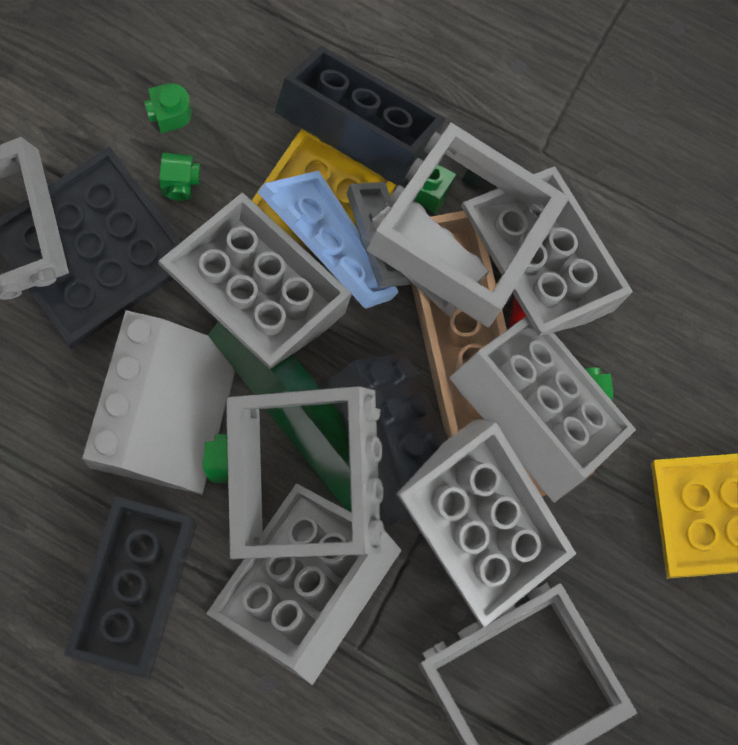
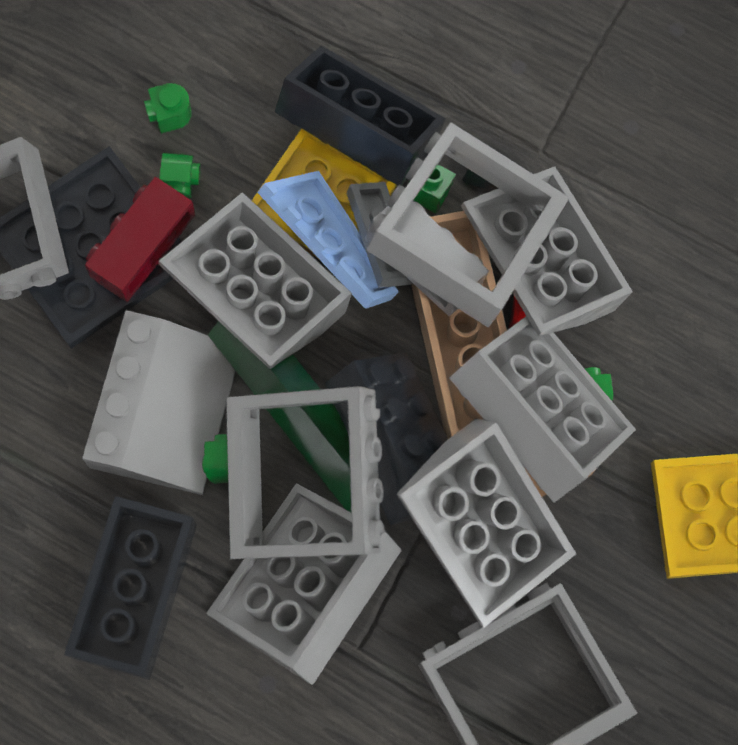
(139, 238): none -> dark red brick

